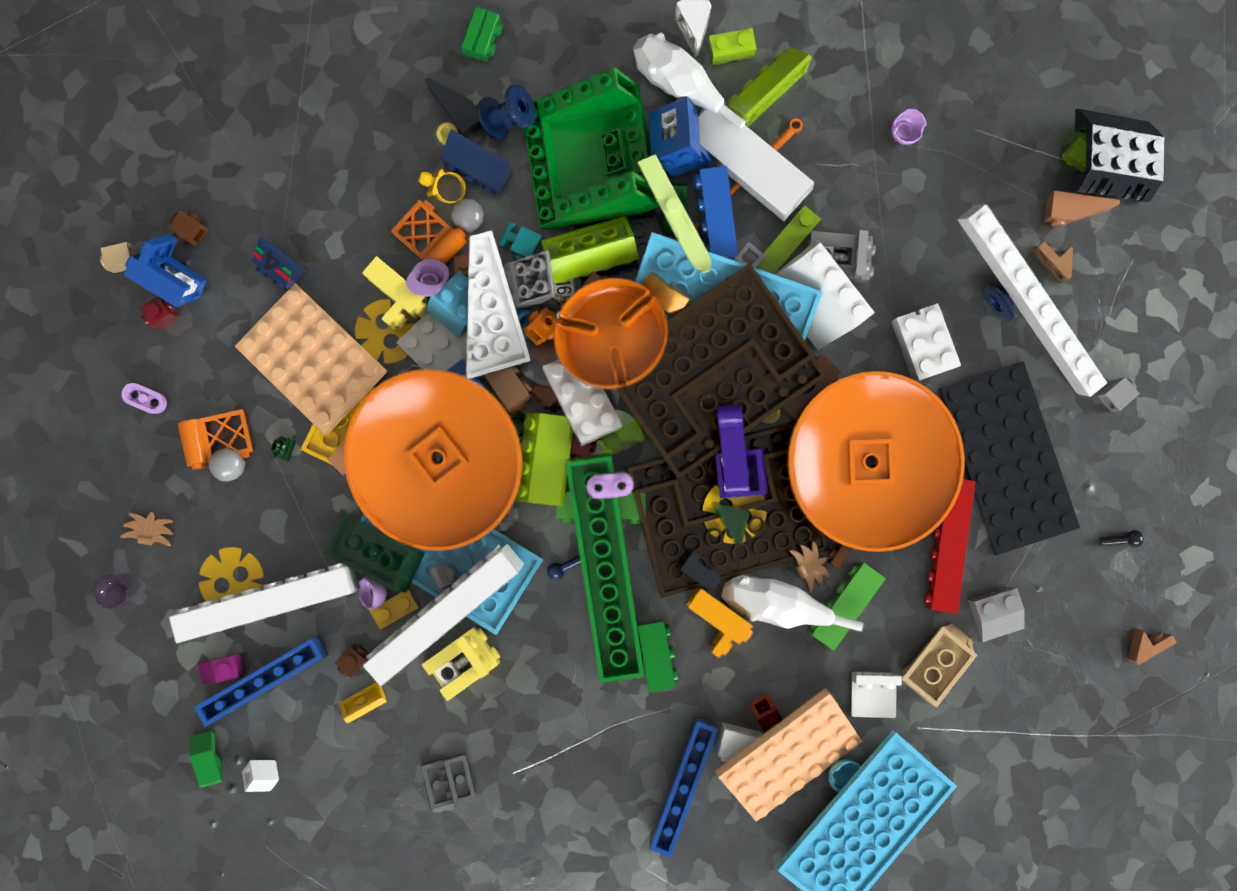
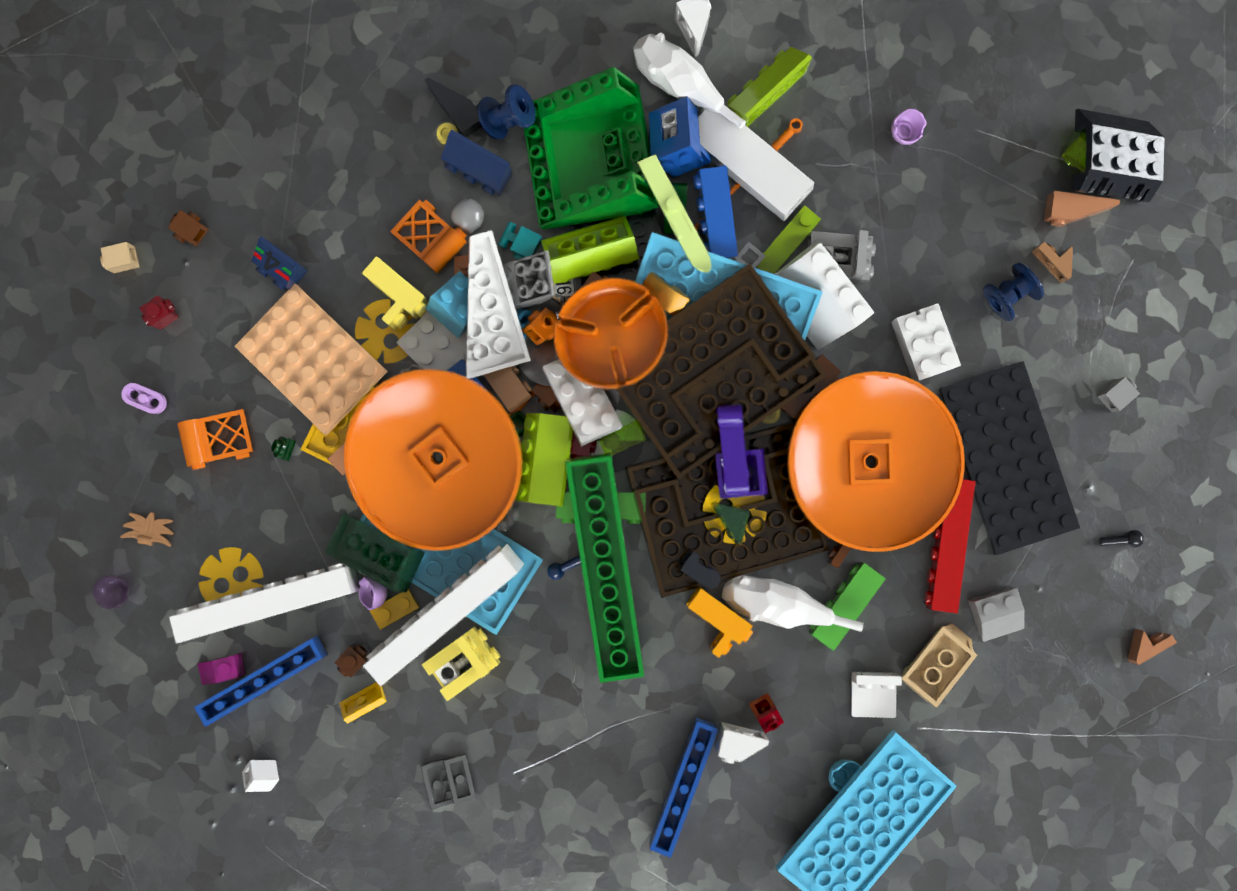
(162, 274): blue brick -> none
(204, 760): green slope -> none
(226, 465): light grey hair -> none
(427, 277): lavender piece -> none
(428, 180): yellow piece -> none
(442, 576): light grey plate -> none
(481, 34): green brick -> none
(609, 482): lavender plate -> none
(657, 655): green brick -> none
(732, 46): lime brick -> none
(789, 755): light nougat plate -> none
(810, 565): medium nougat piece -> none
(1031, 300): white brick -> none

